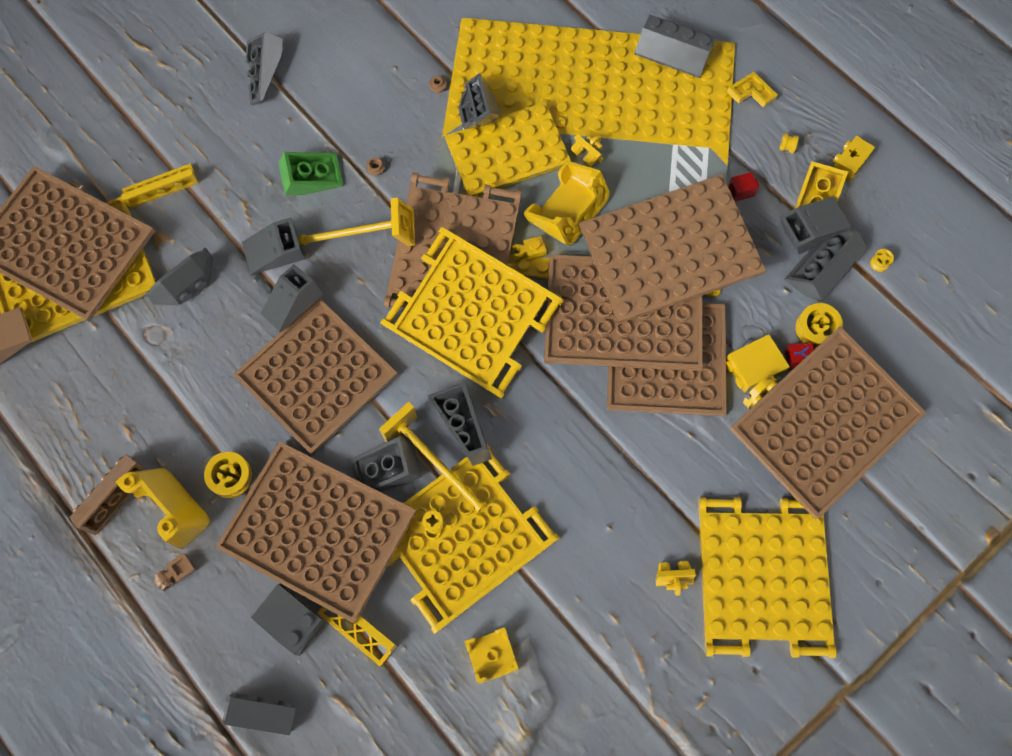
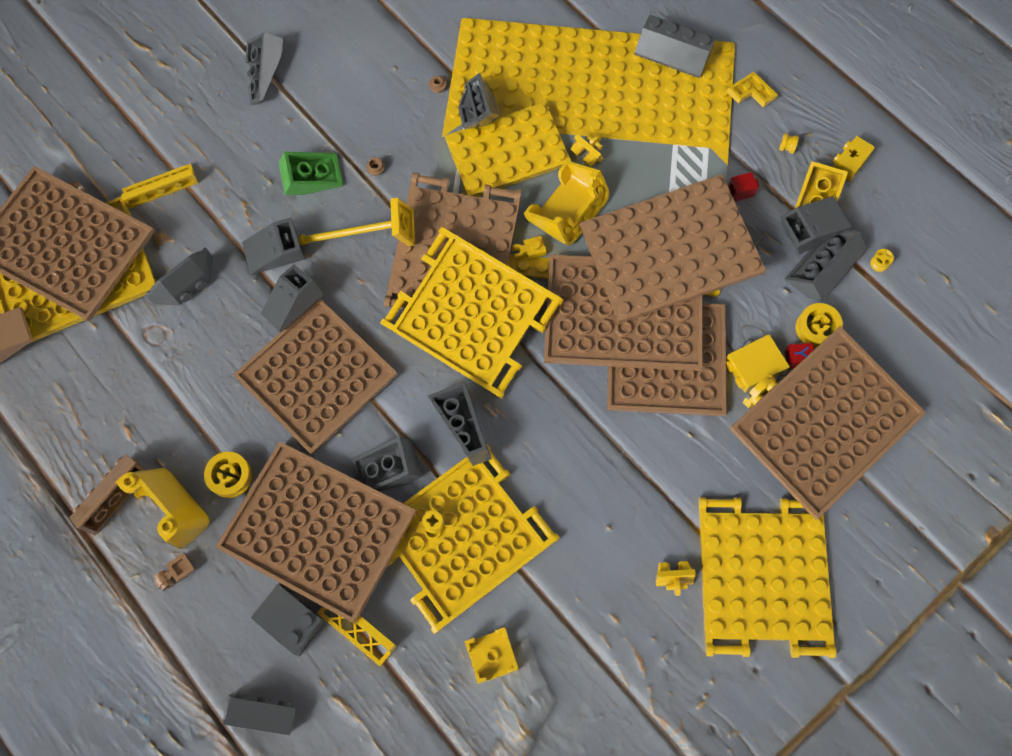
(399, 424): yellow tile -> none

